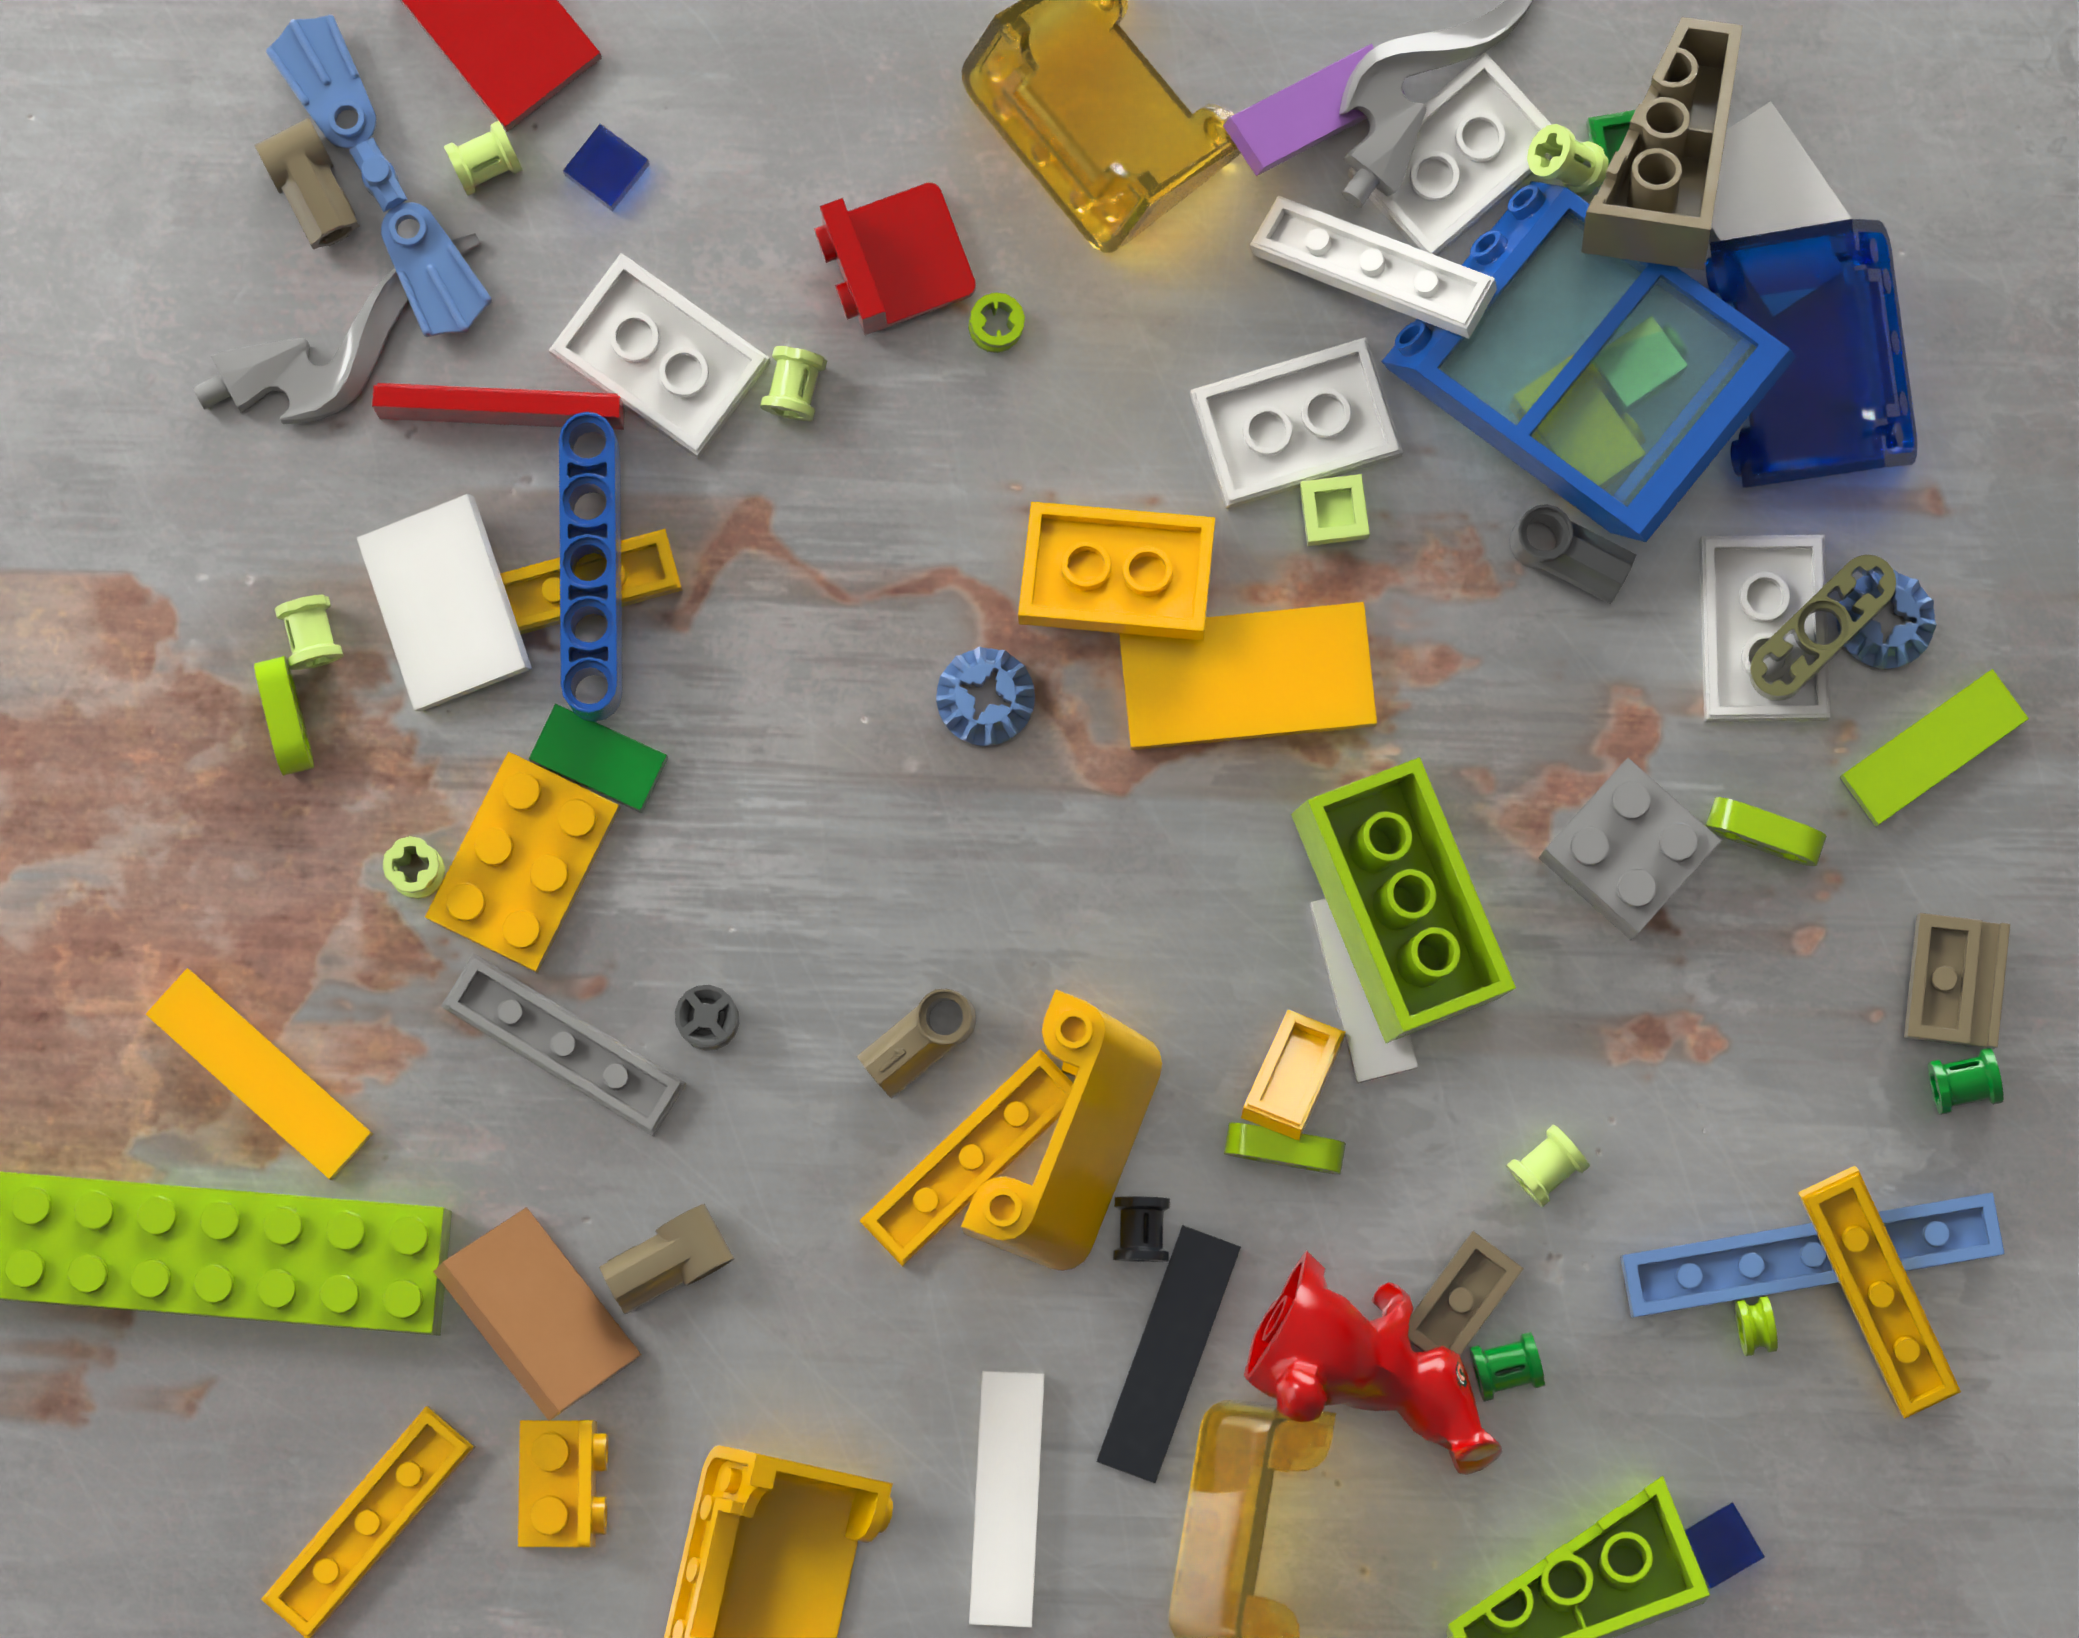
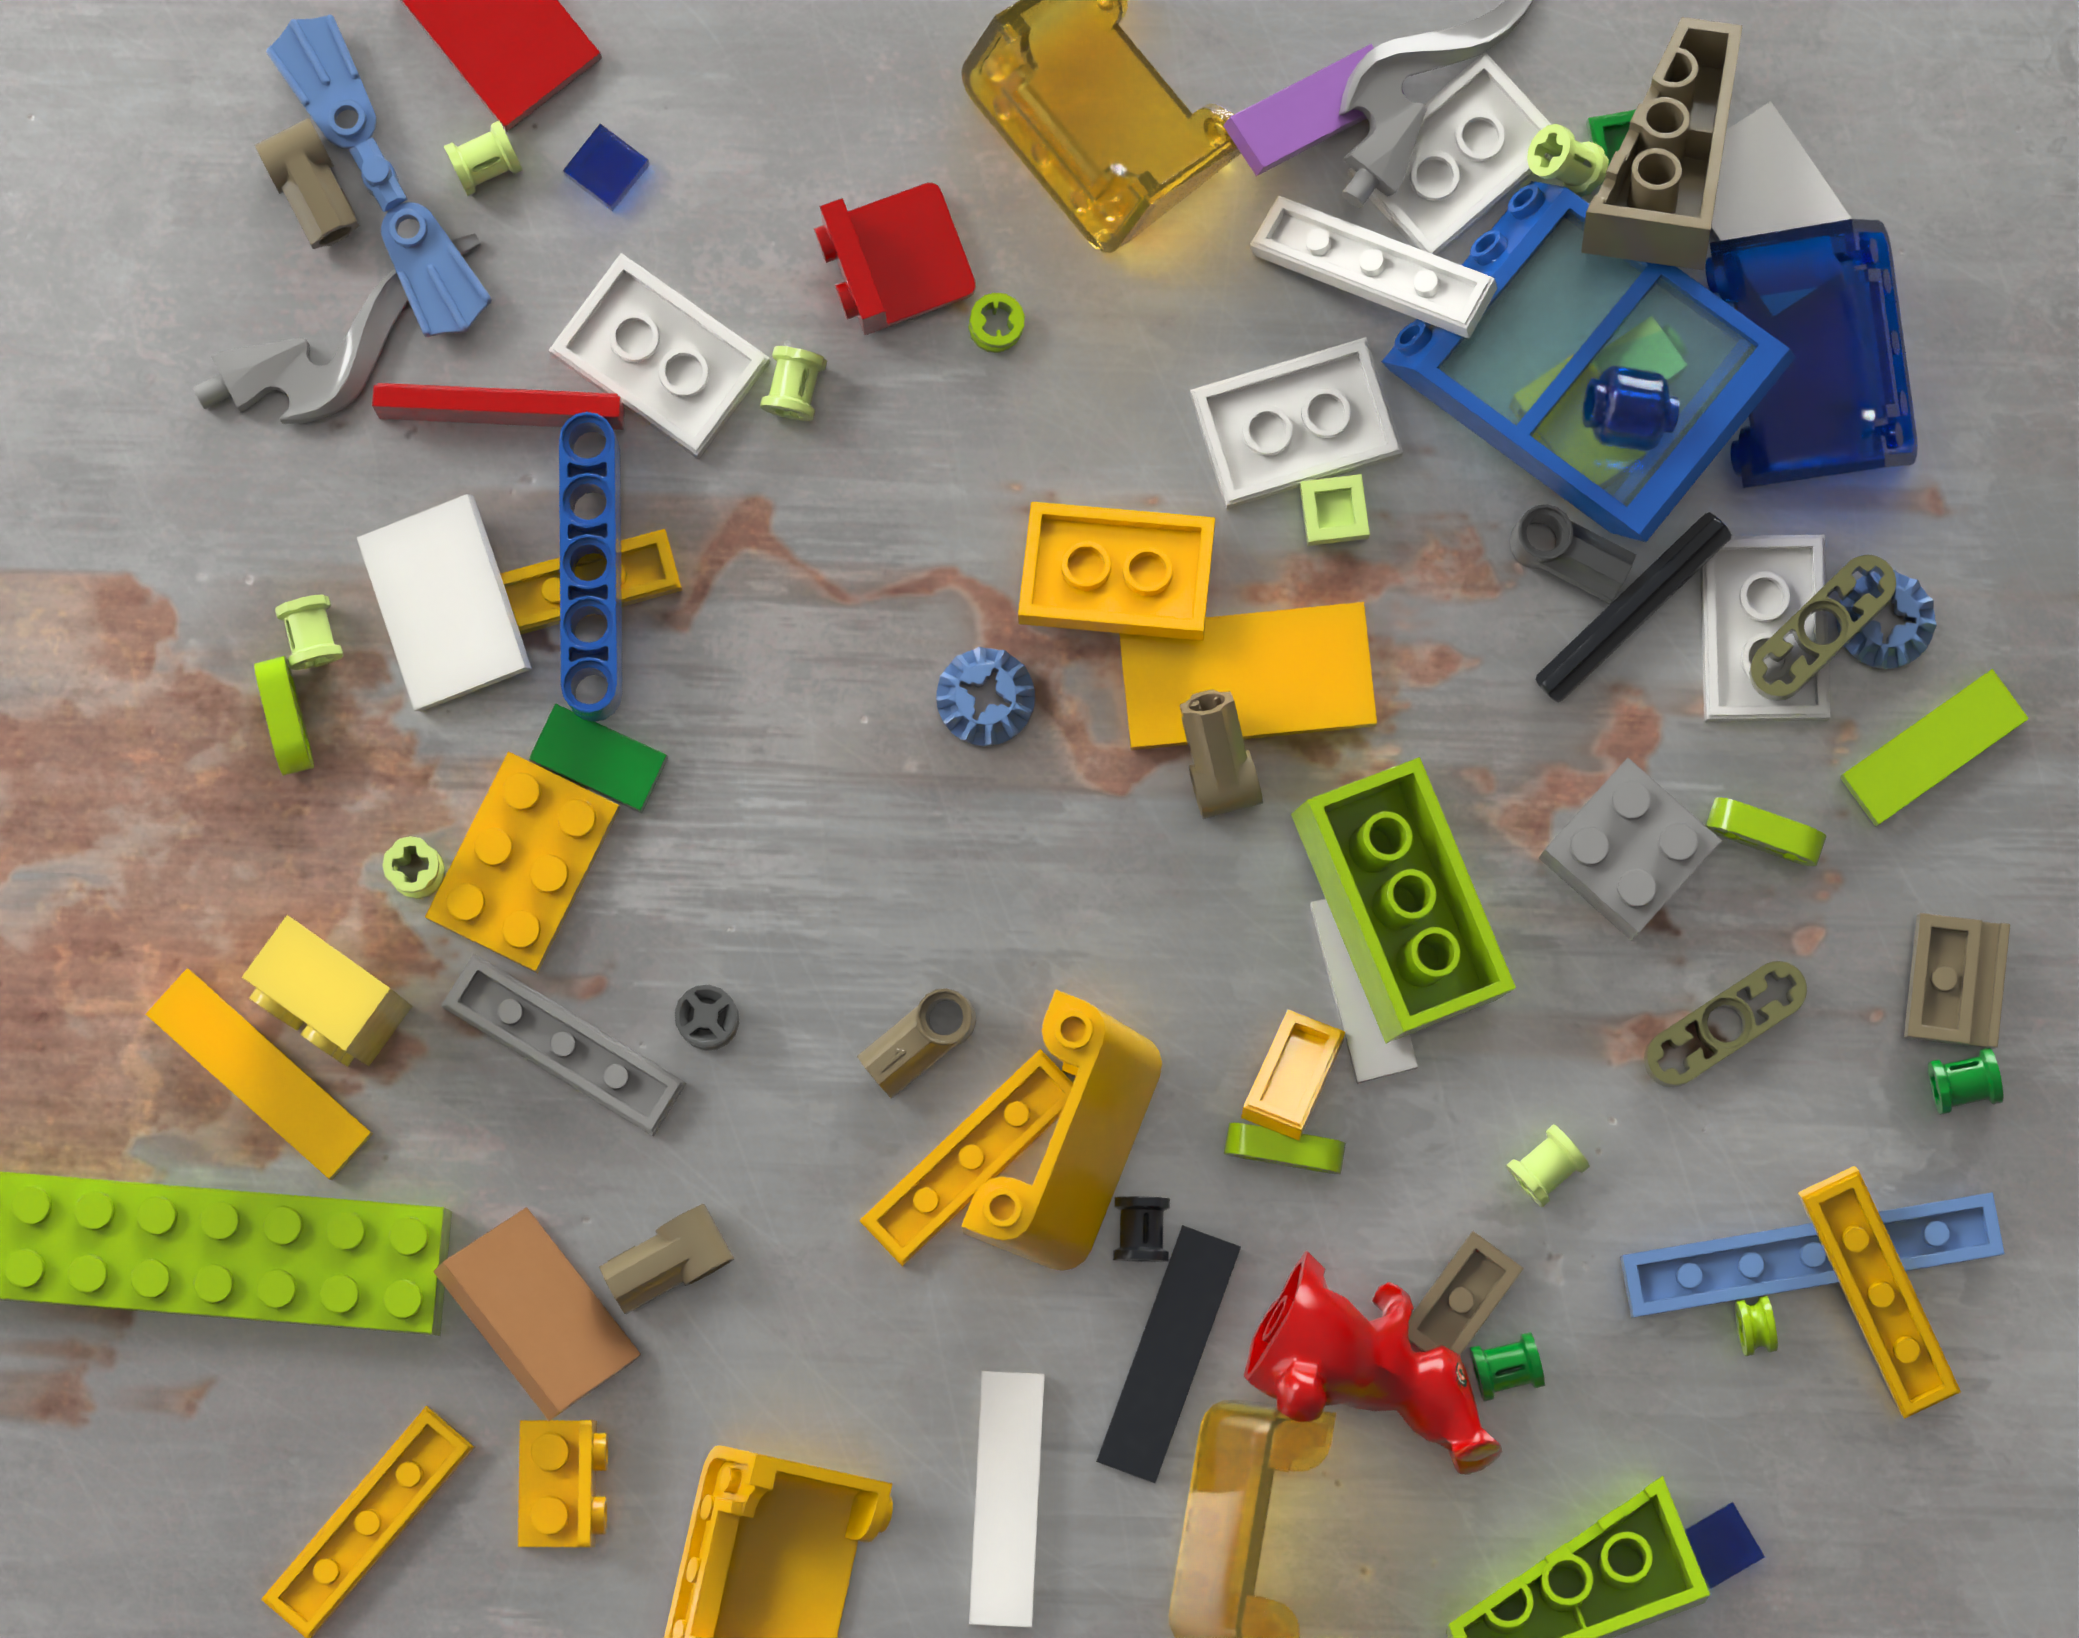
(313, 983): none -> light yellow brick
(1221, 767): none -> dark tan piece
(1630, 408): none -> clear blue head
(1633, 607): none -> black axle
(1754, 985): none -> olive beam

